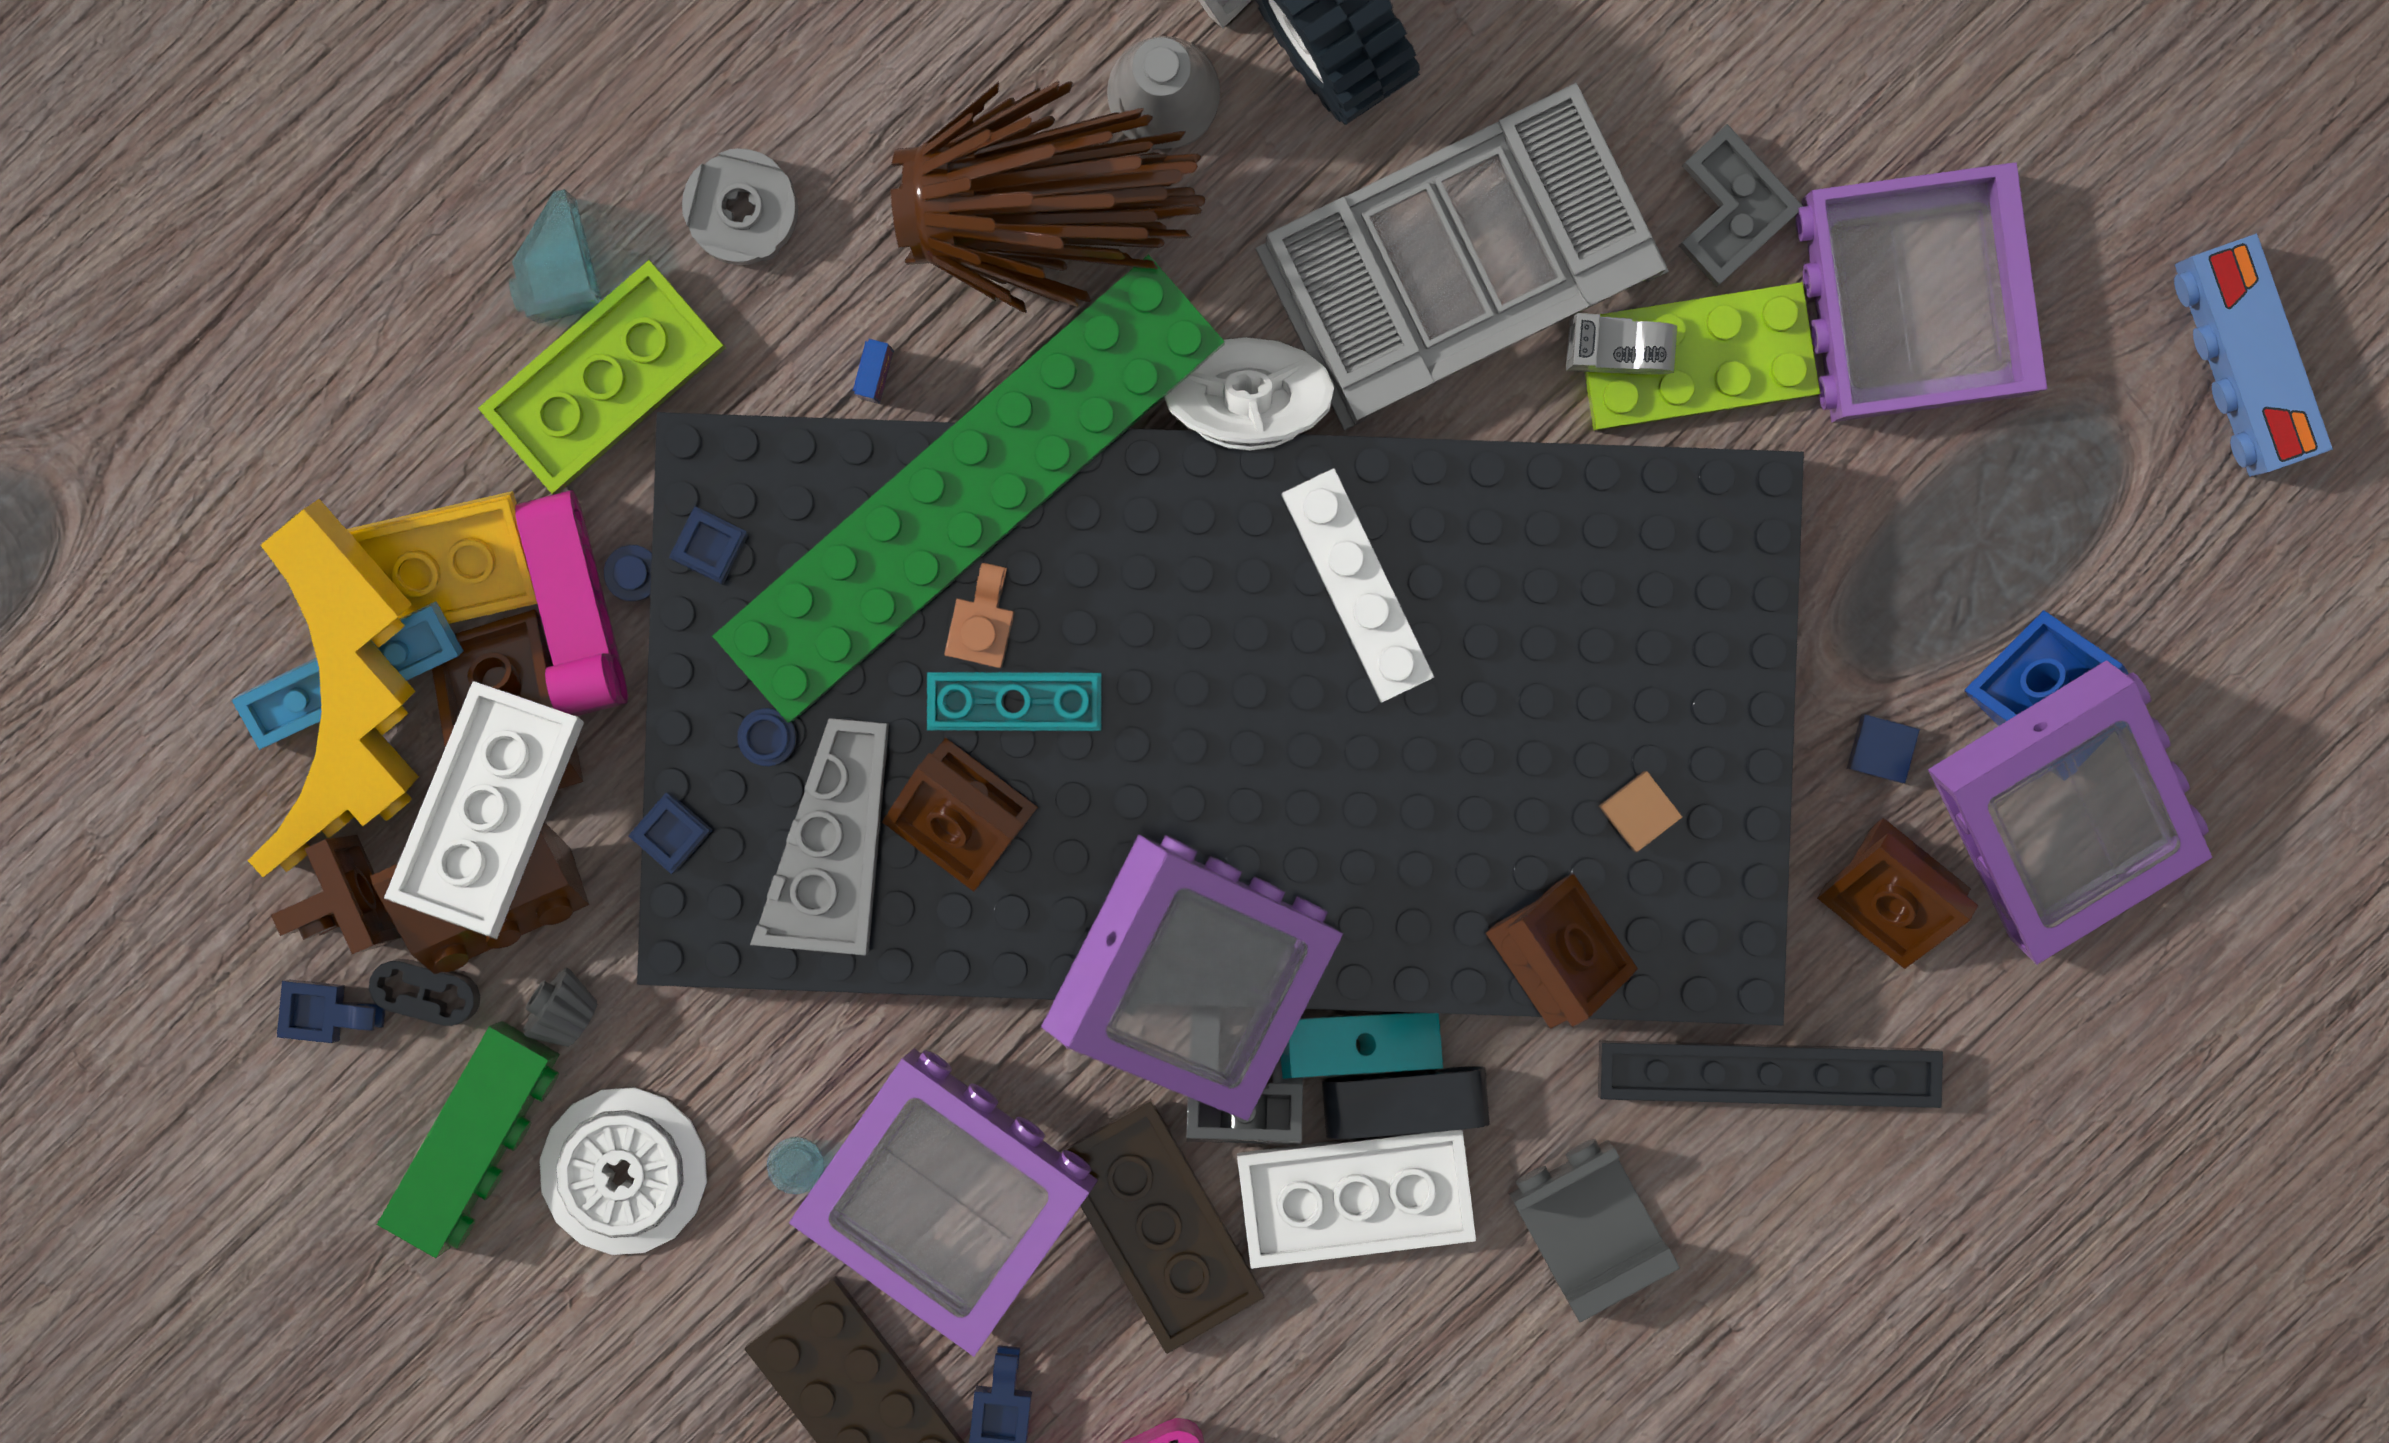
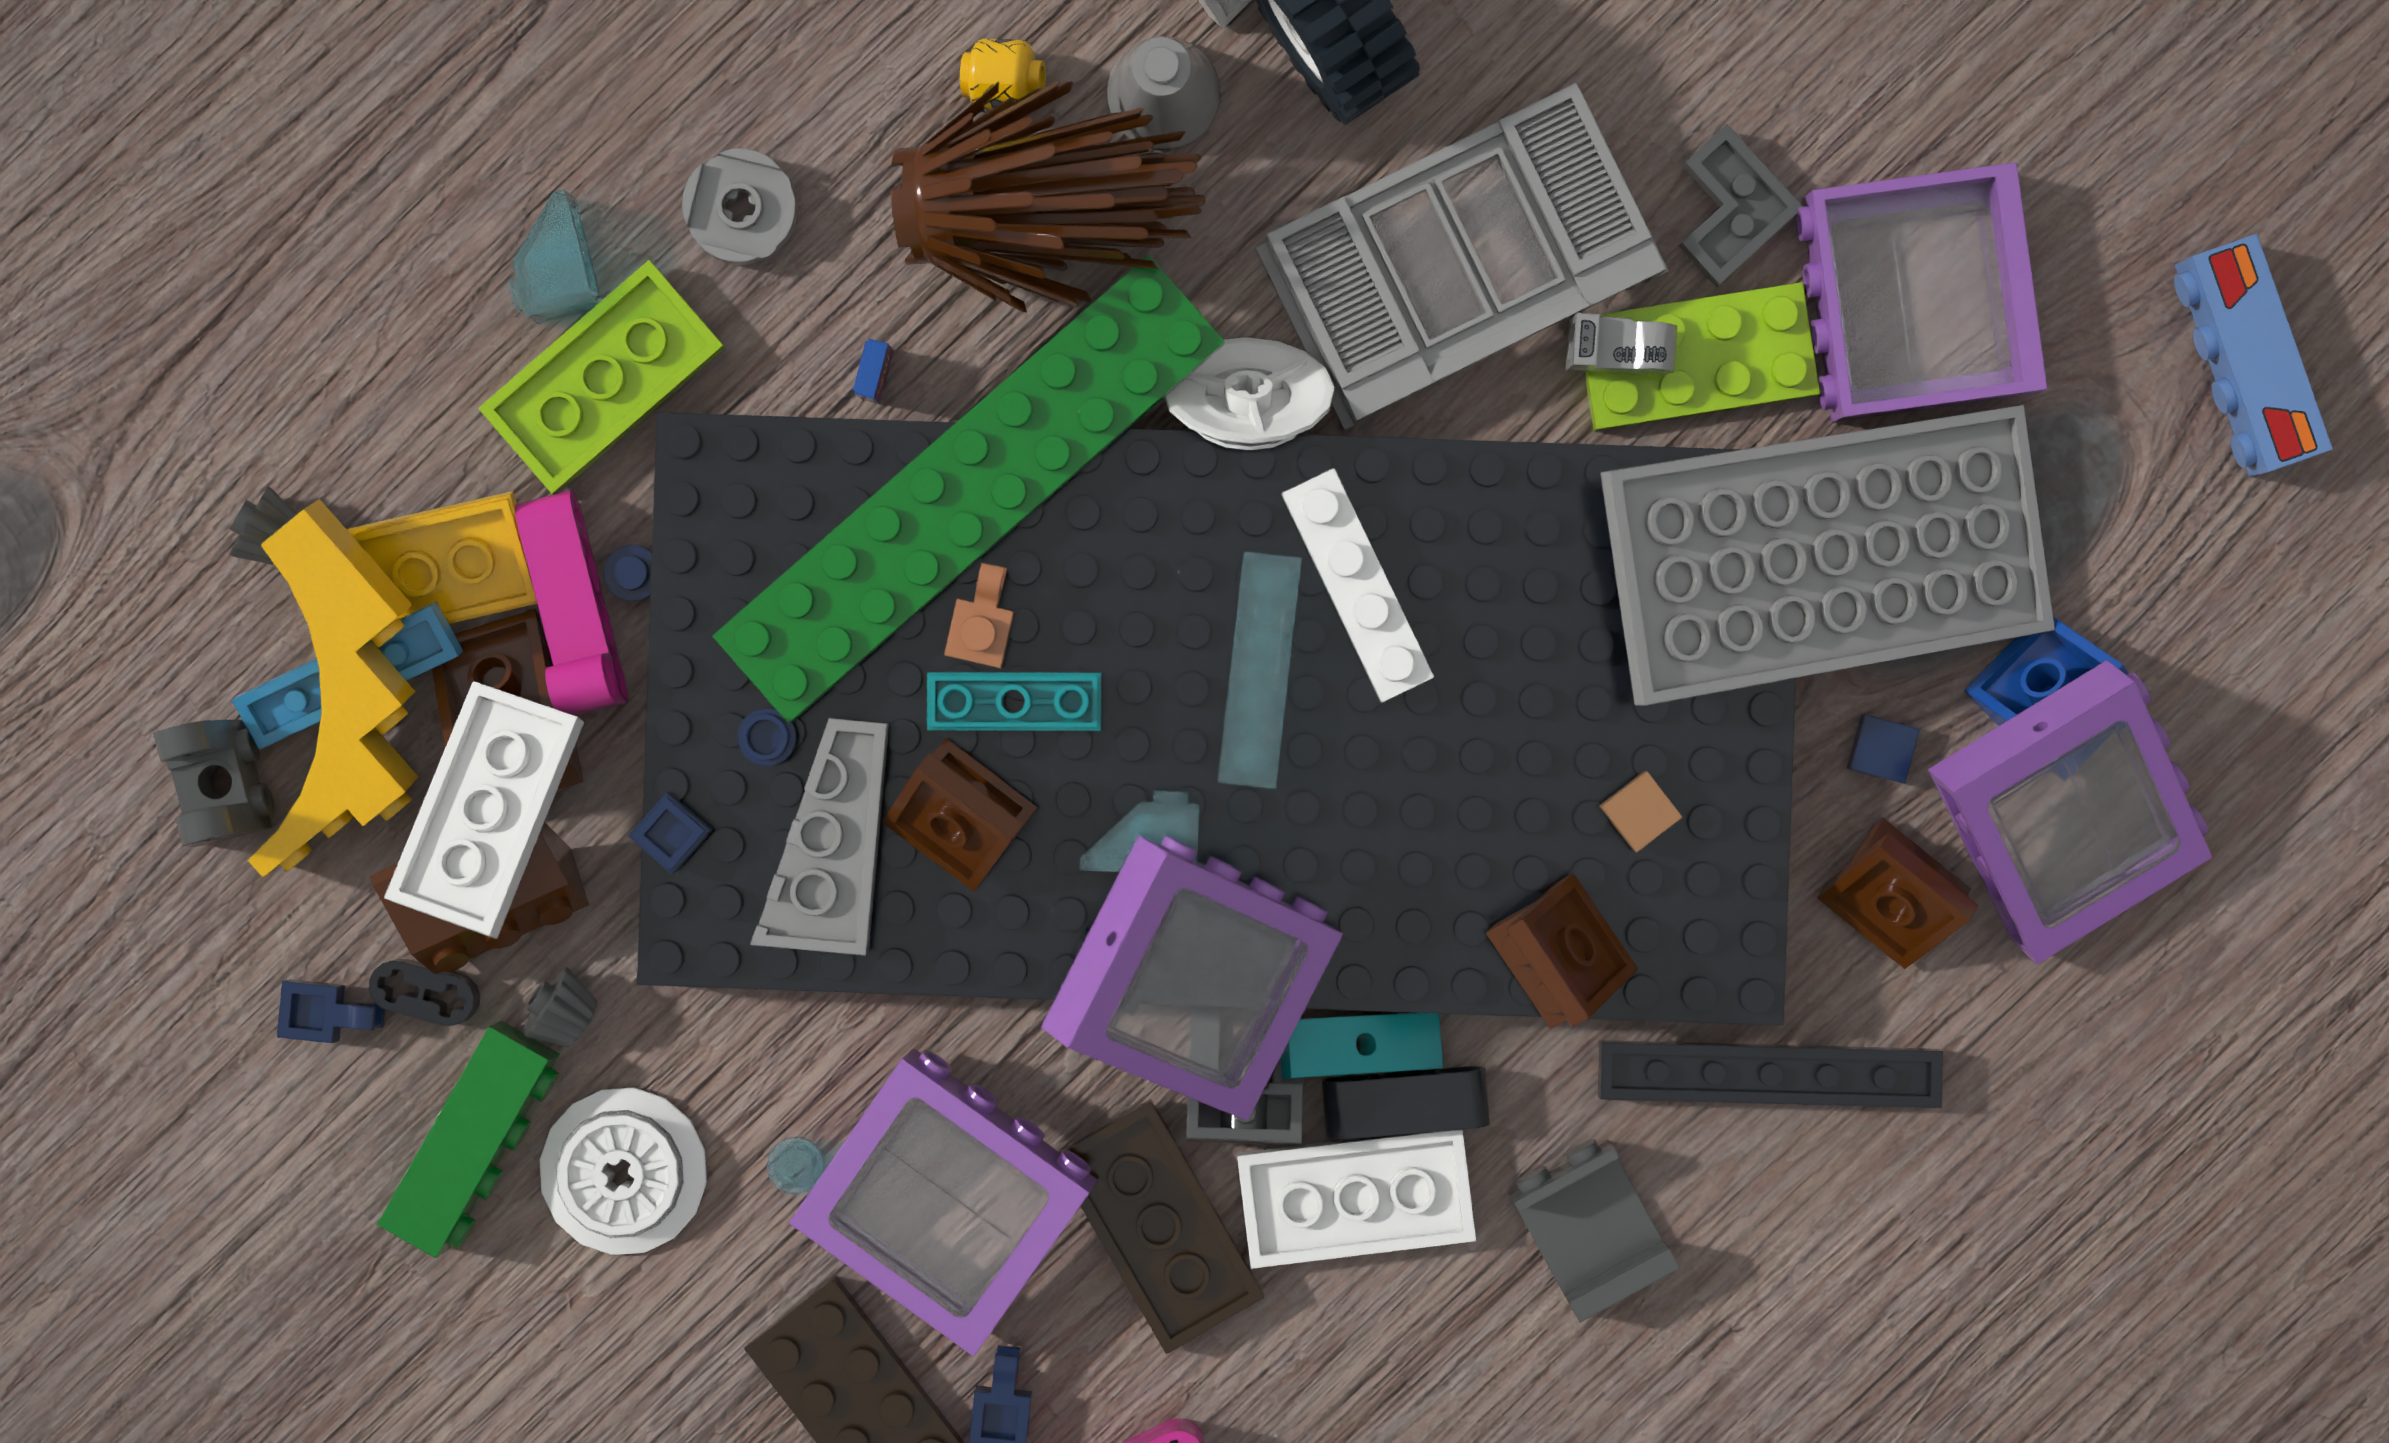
(193, 756): none -> dark grey brick
(257, 524): none -> dark grey piece
(346, 899): reddish brown bracket -> none
(708, 545): dark blue tile -> none
(1002, 61): none -> yellow head
(1165, 815): none -> clear light blue slope
(1259, 670): none -> clear light blue plate
(1827, 553): none -> light grey plate

